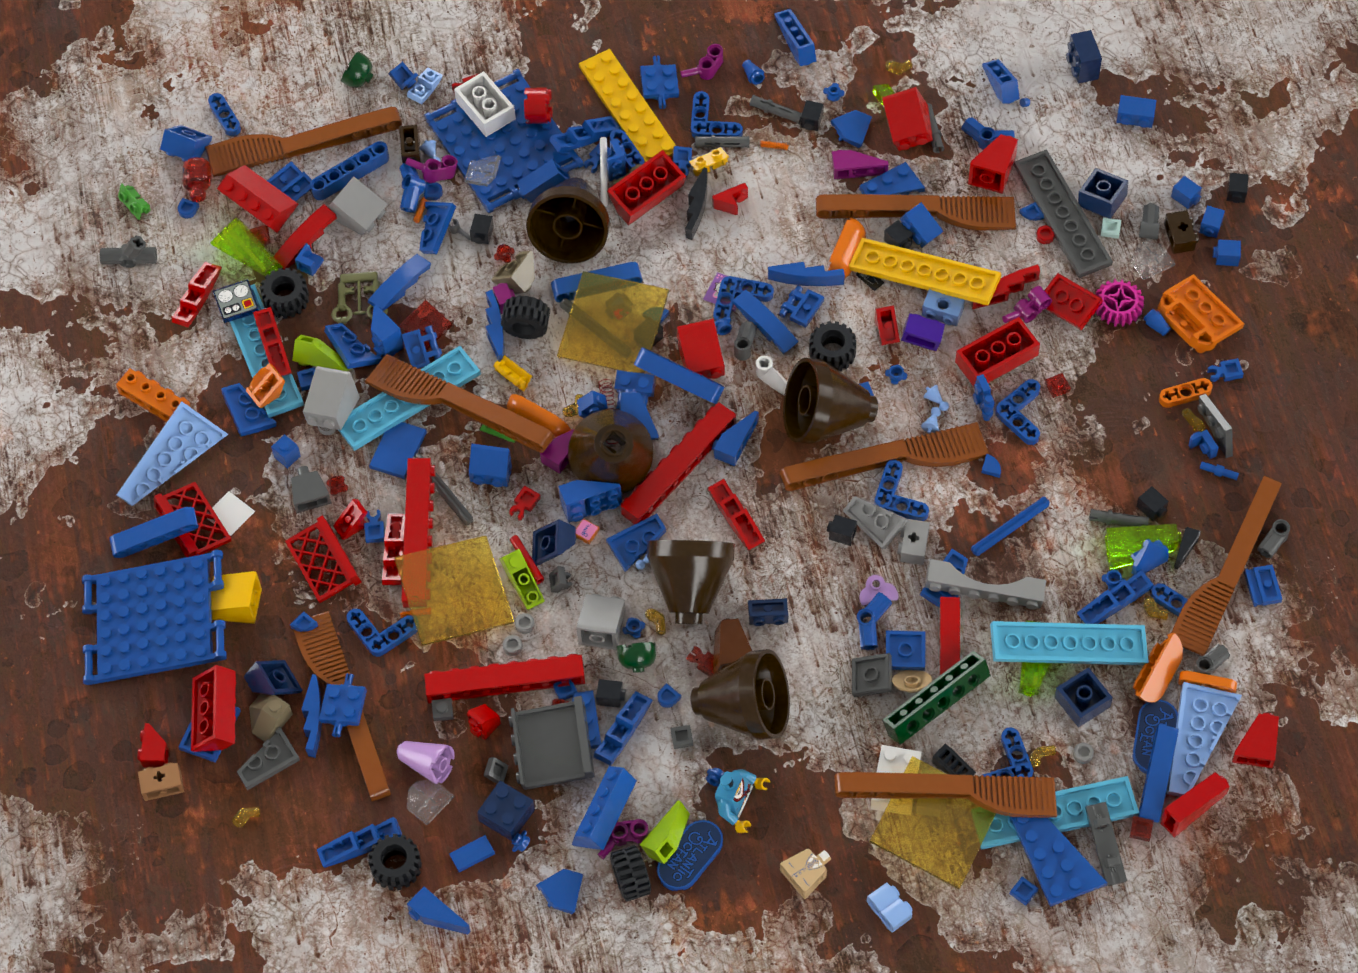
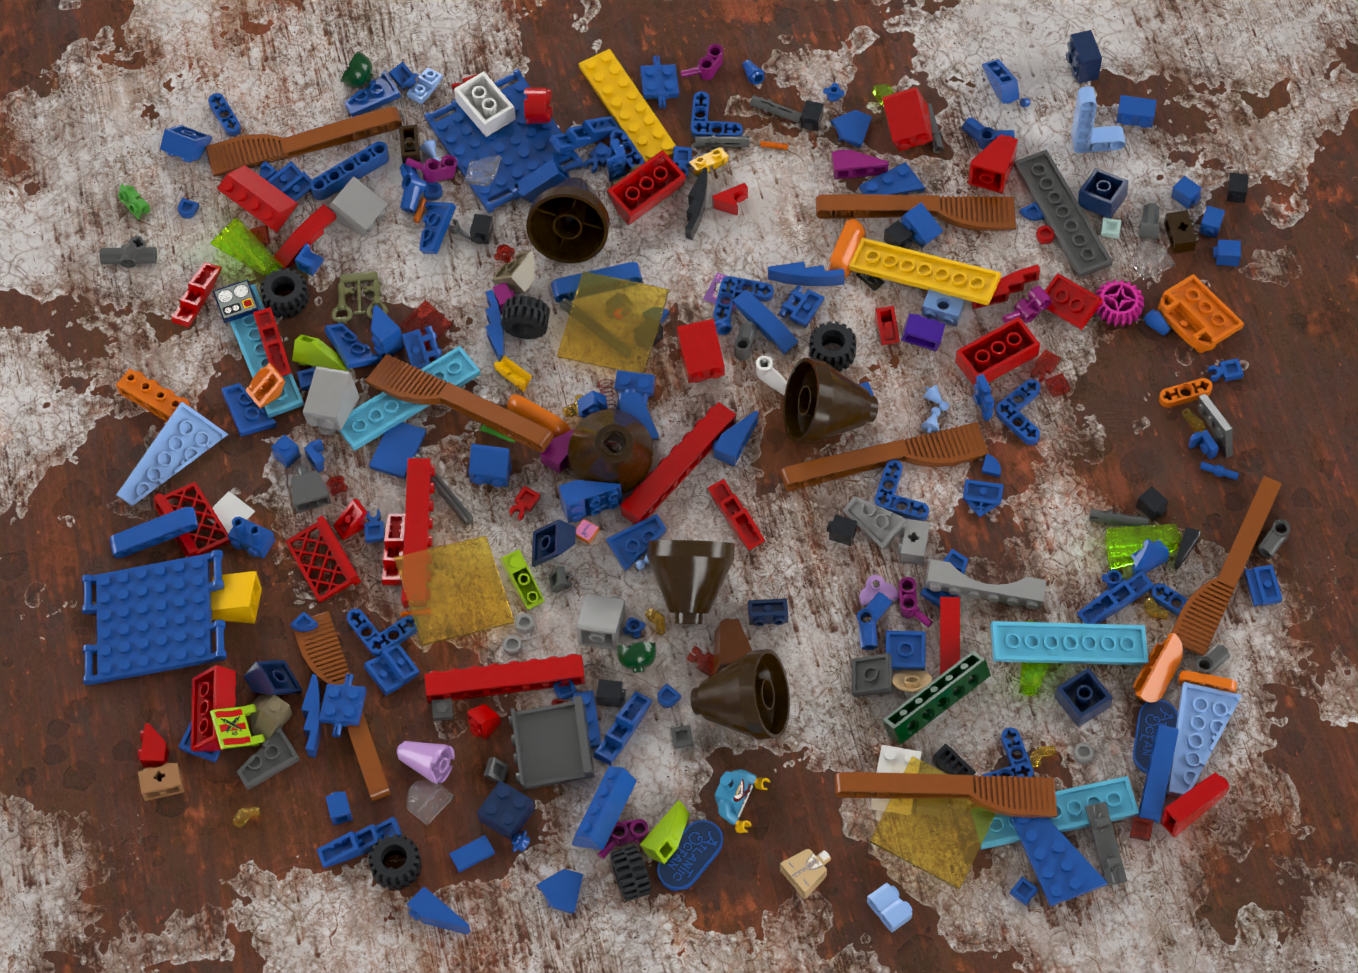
(196, 178): clear red piece -> none
(233, 727): none -> lime flag
(250, 537): none -> blue brick
(267, 171): none -> blue tile
(313, 454): none -> blue bracket
(339, 807): none -> blue brick
(375, 95): none -> blue wing
(391, 669): none -> blue slope
(397, 284): blue slope -> none
(517, 544): red piece -> none
(603, 171): white bar -> none
(679, 375): blue beam -> none
(714, 776): blue plate -> none
(796, 37): blue slope -> none
(896, 369): blue plate -> none
(898, 68): clear yellow arm -> none
(909, 597): none -> magenta beam
(982, 496): none -> blue slope
(1010, 526): blue axle -> none
(1044, 364): none -> clear red plate
(1091, 139): none -> light blue beam
(1259, 742): red slope -> none

